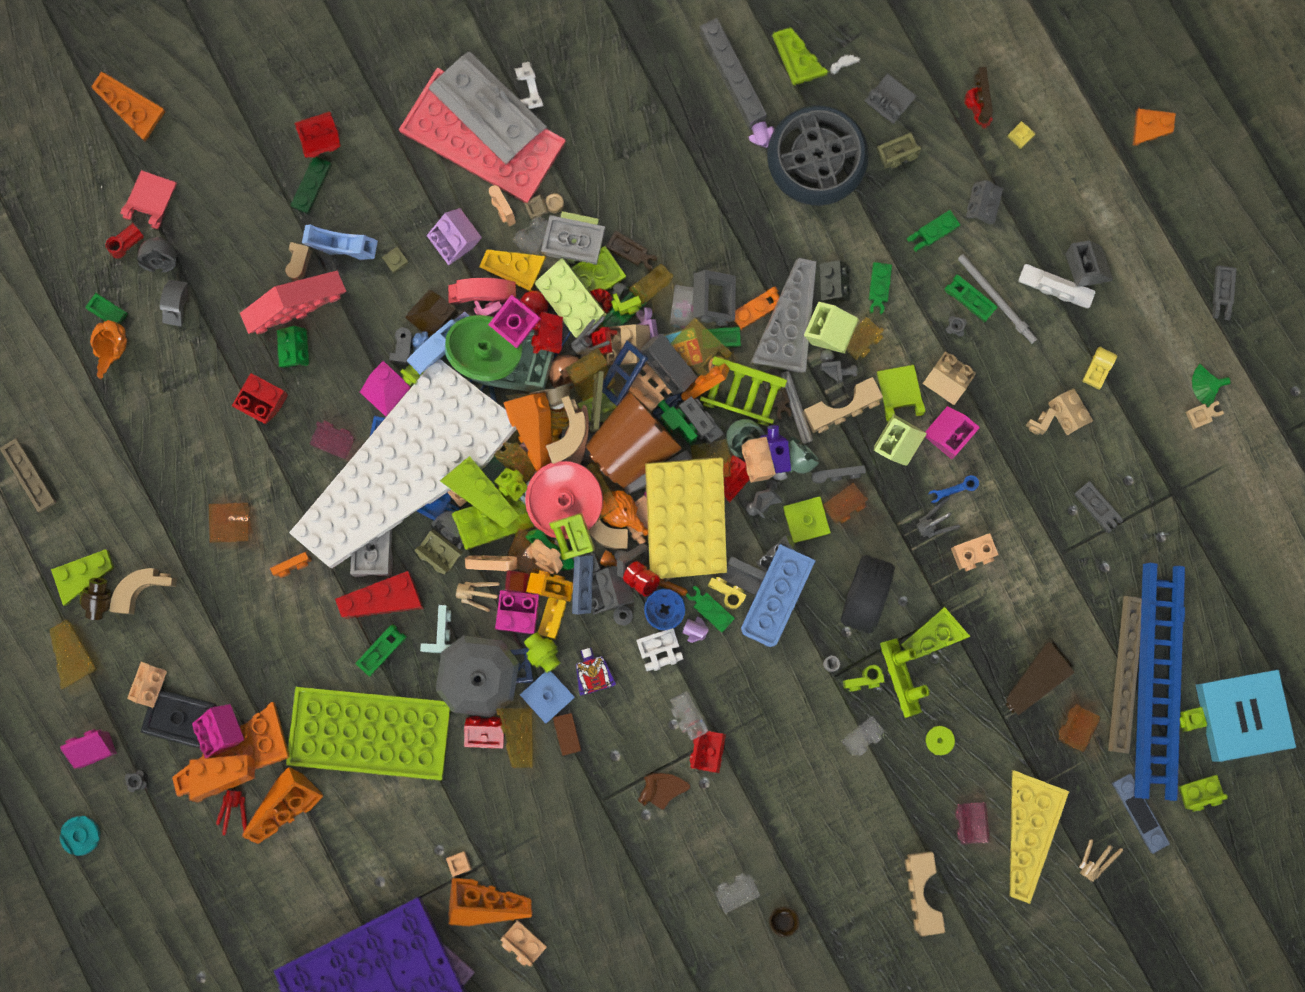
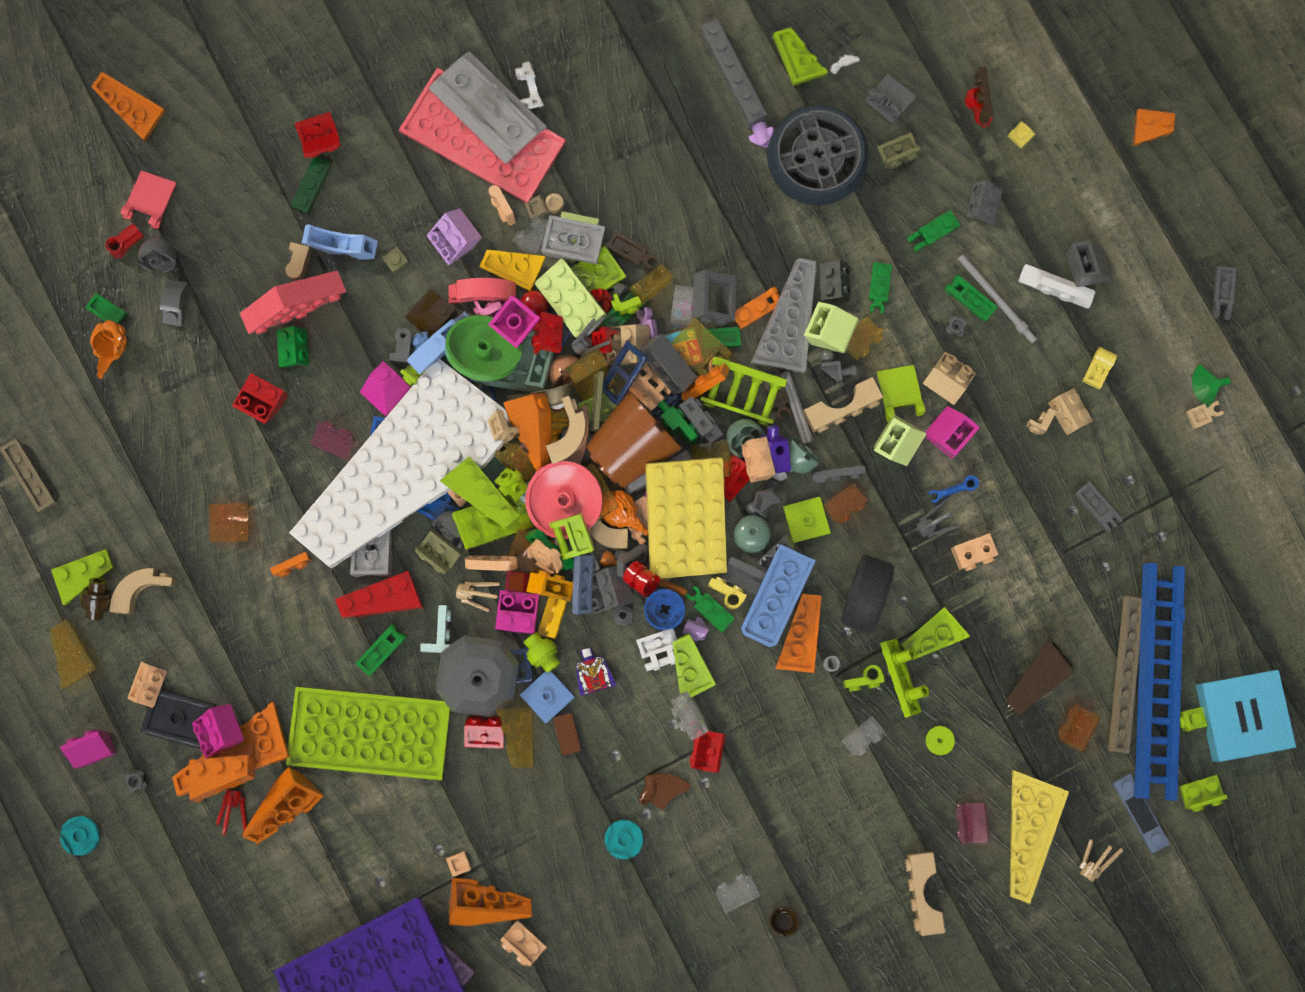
(499, 427): none -> tan bracket
(624, 839): none -> teal tile
(690, 667): none -> lime wing
(752, 534): none -> sand green cylinder
(801, 641): none -> orange wing

